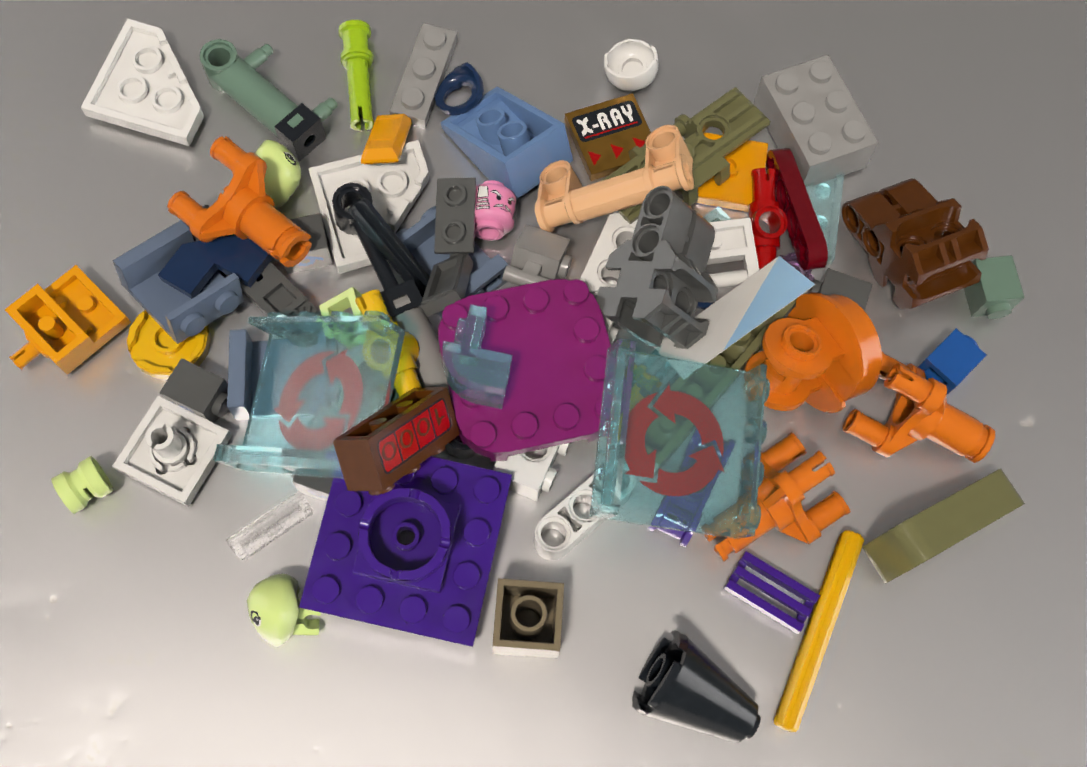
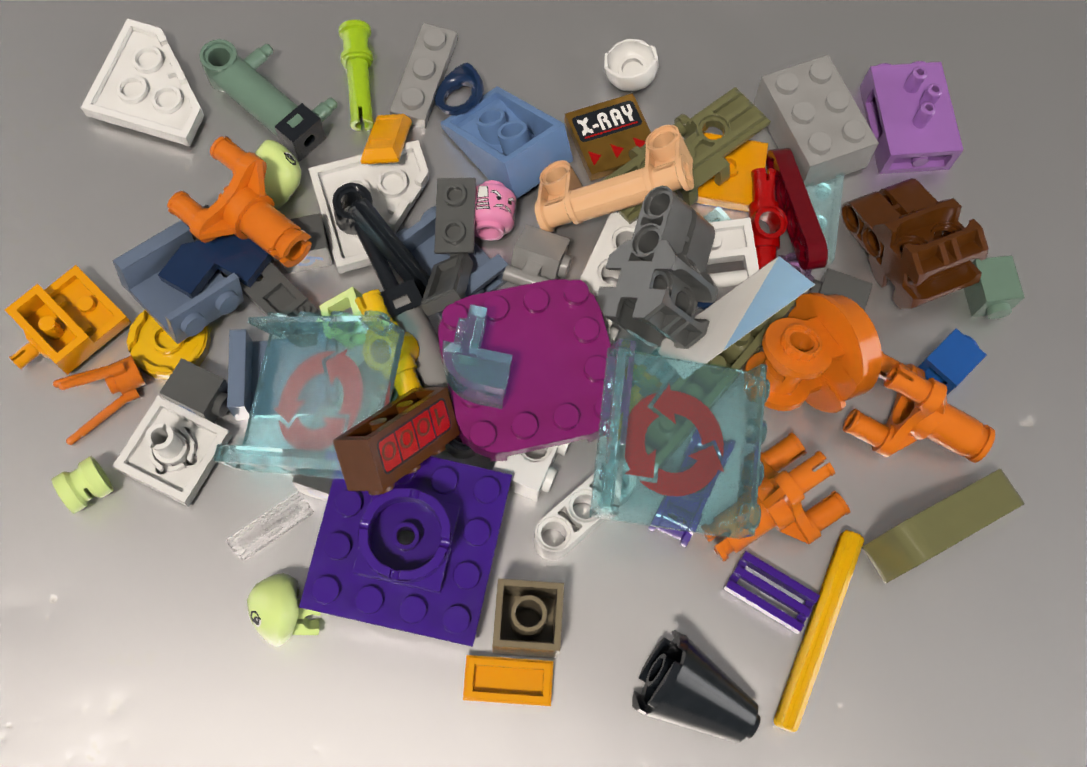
(119, 376): none -> orange plant
(508, 680): none -> light orange tile
(911, 117): none -> medium lavender piece

